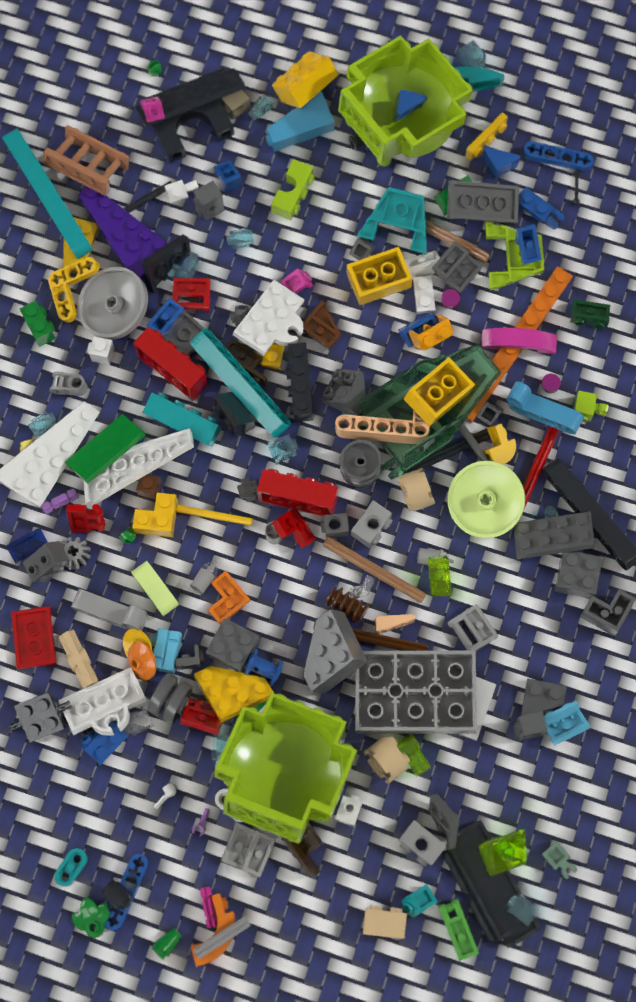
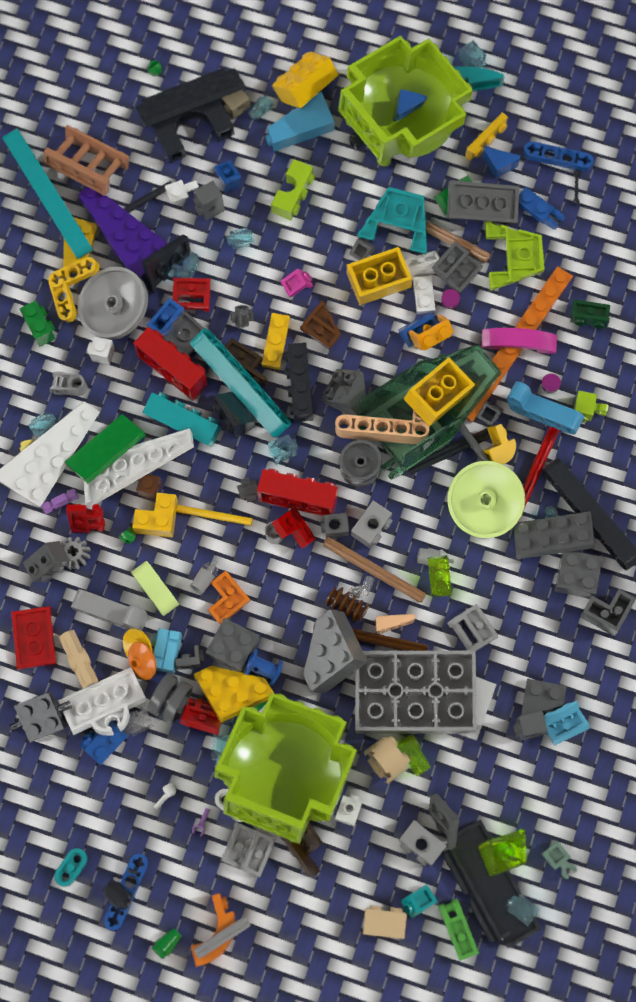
(26, 545): clear blue tile -> none
(90, 915): green plate -> none
(152, 109): dark pink bracket -> none
(208, 906): dark pink axle -> none
(271, 319): white plate -> none
(417, 490): tan brick -> none
(528, 244): blue slope -> none

